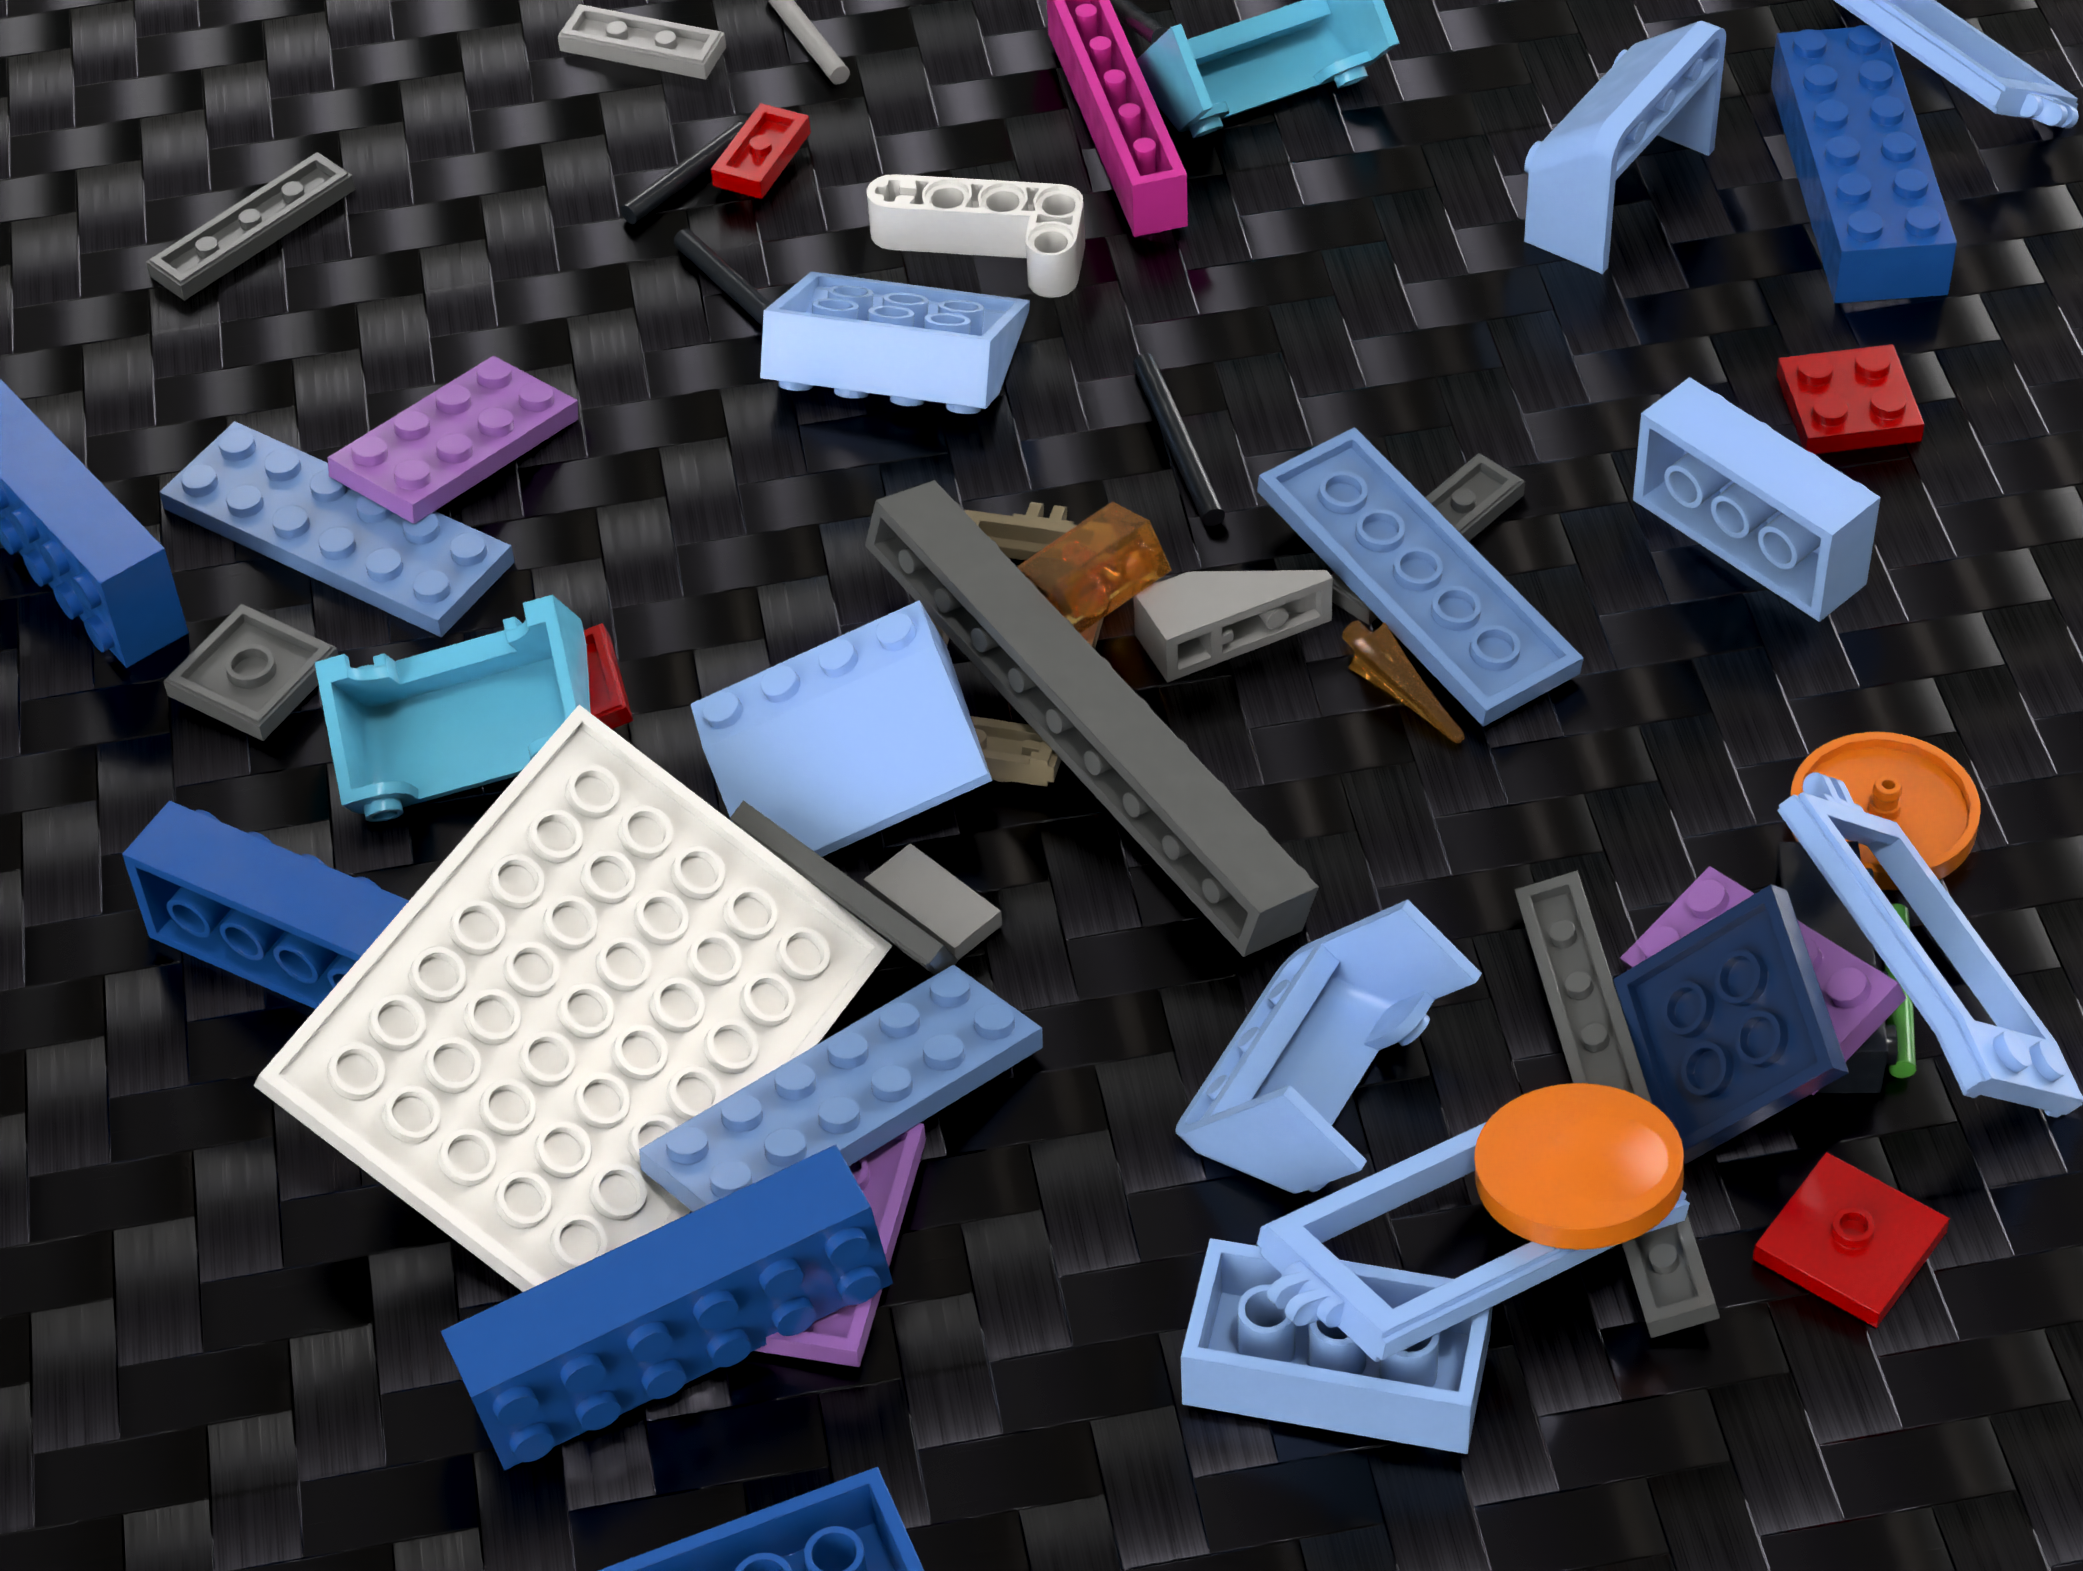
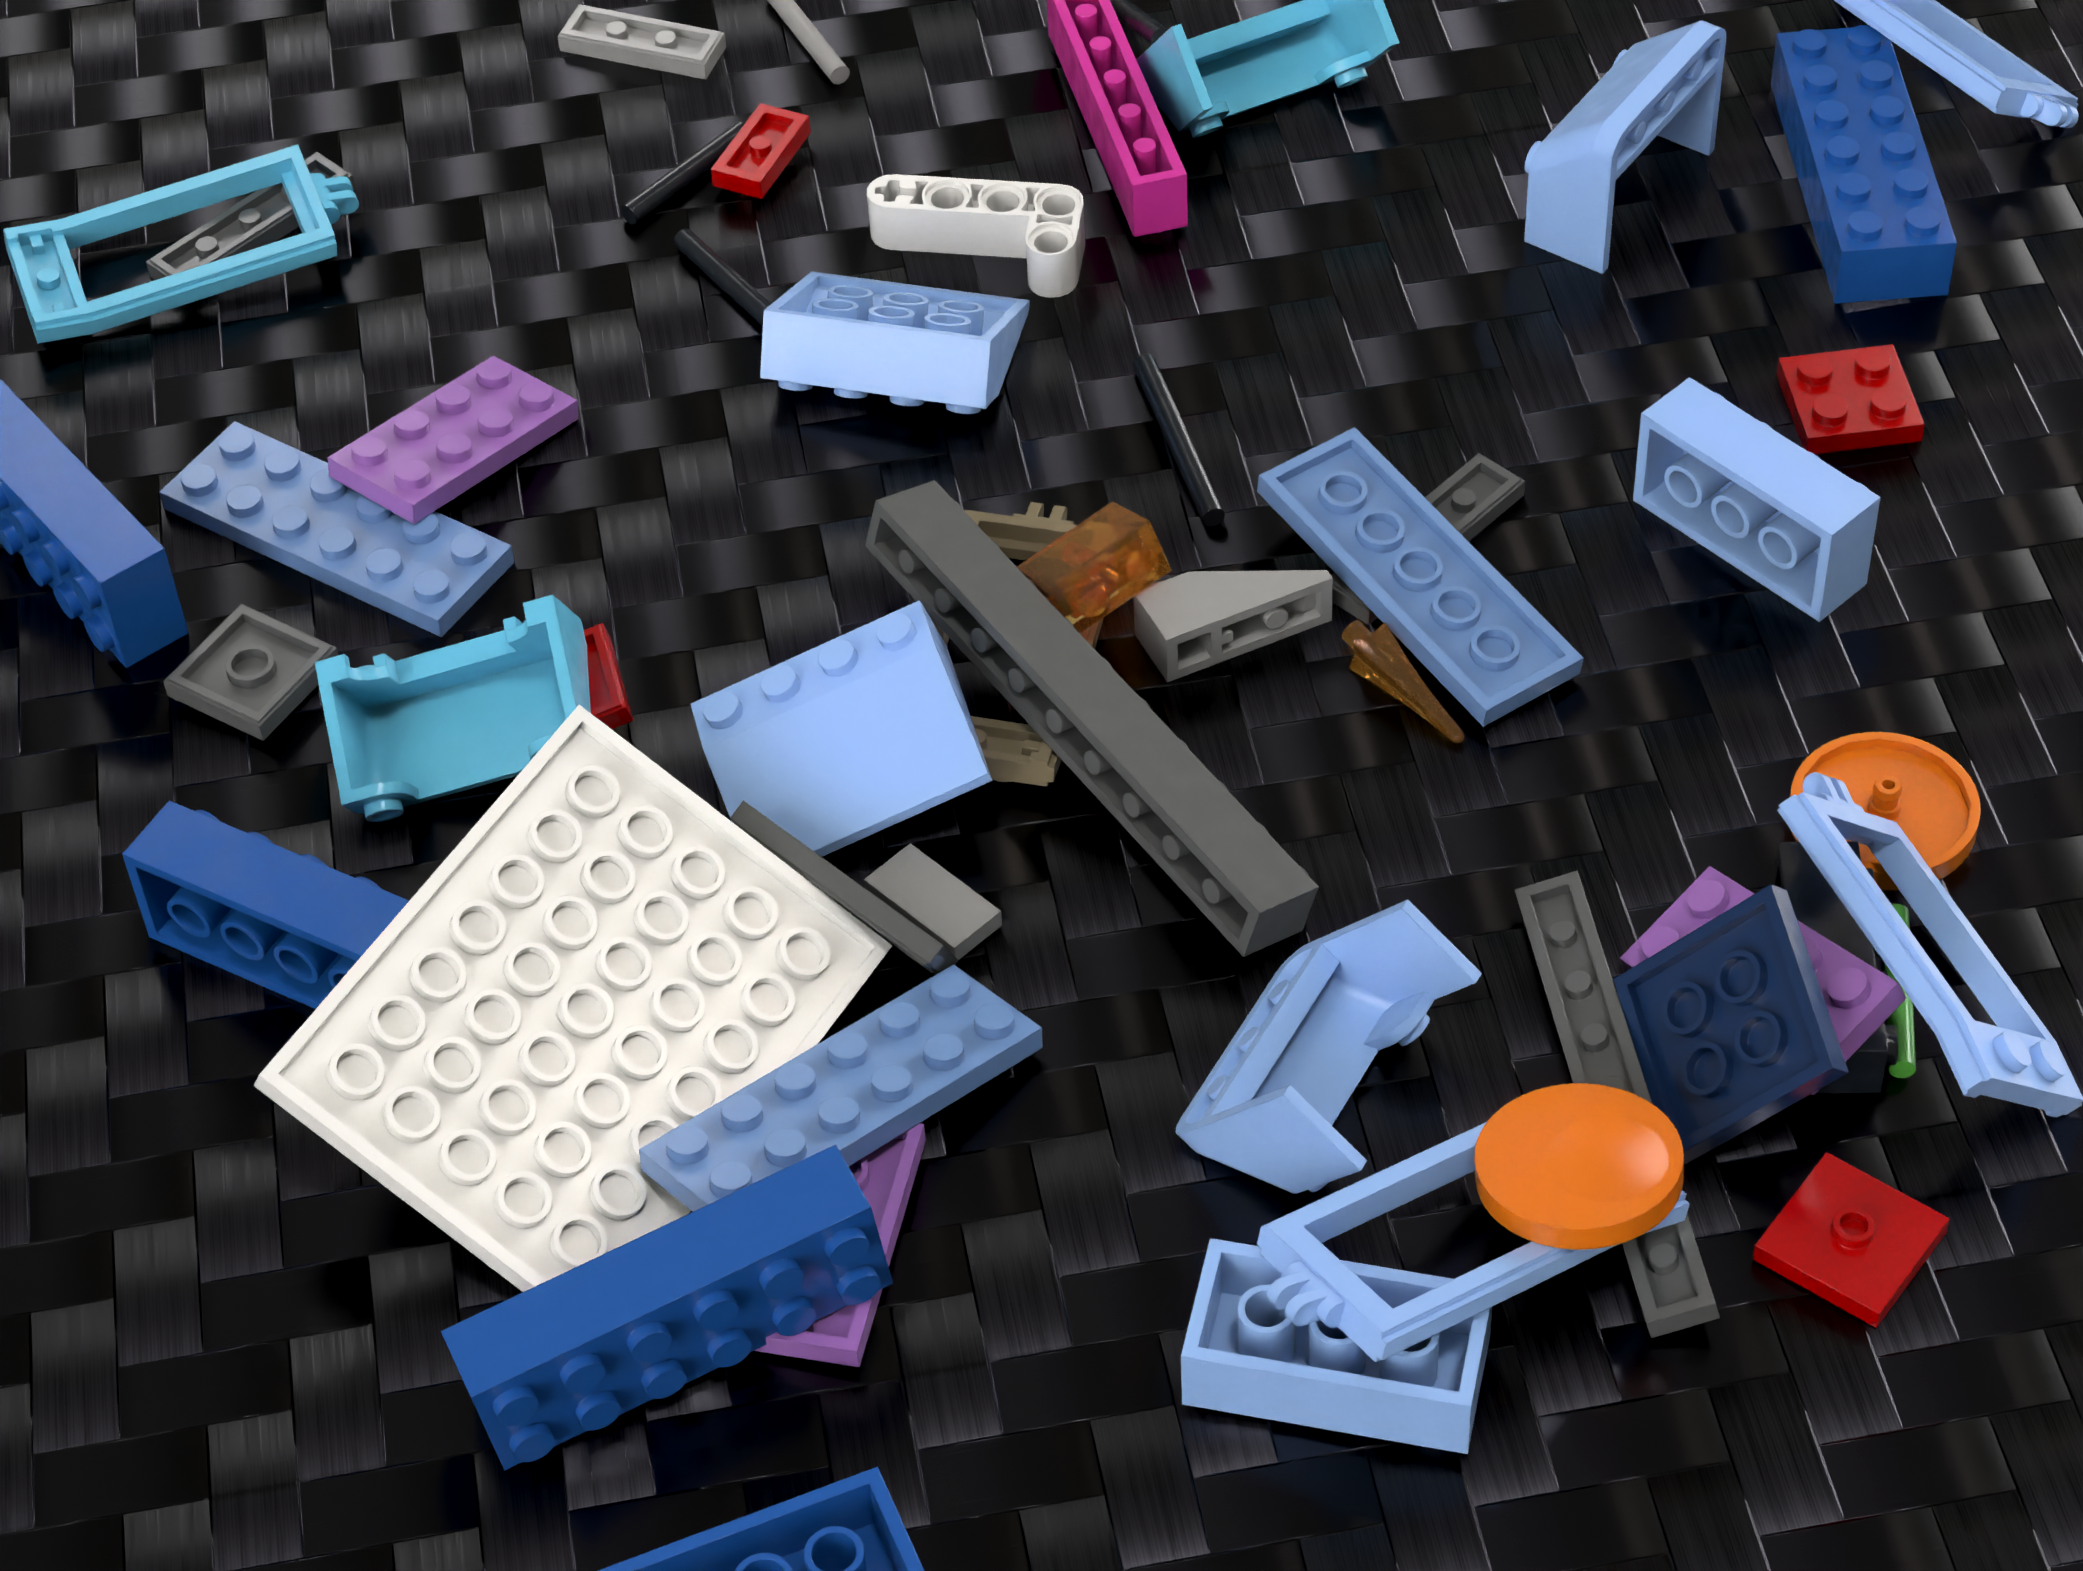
(52, 285): none -> medium azure animal

